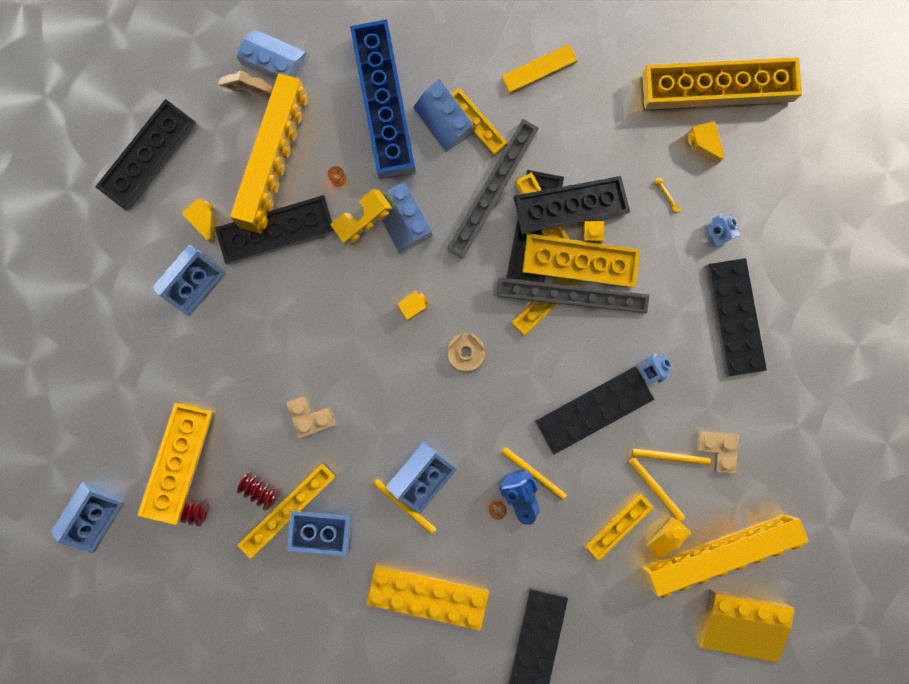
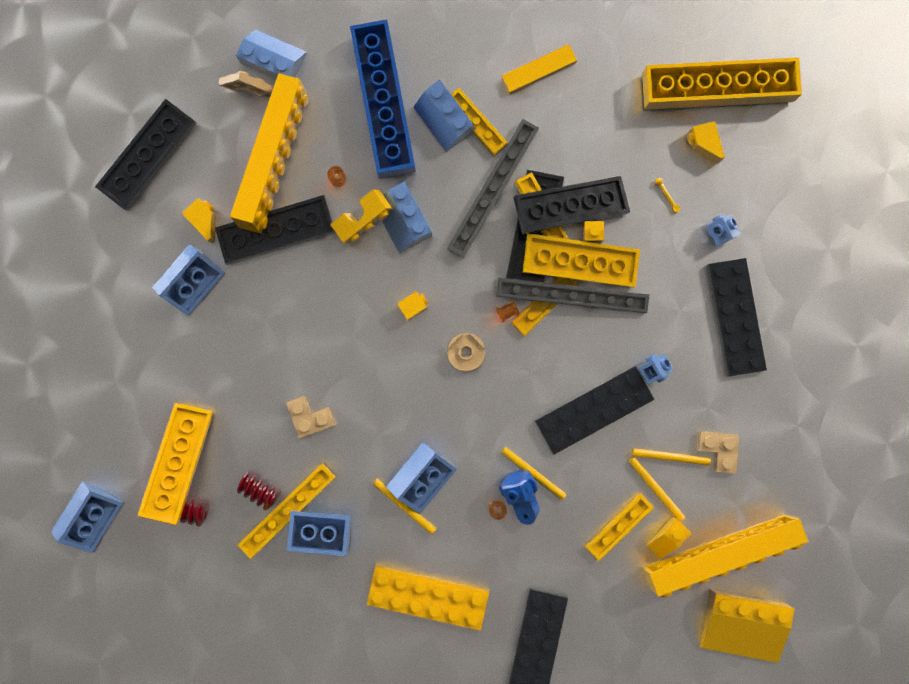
(507, 311): none -> clear orange bush

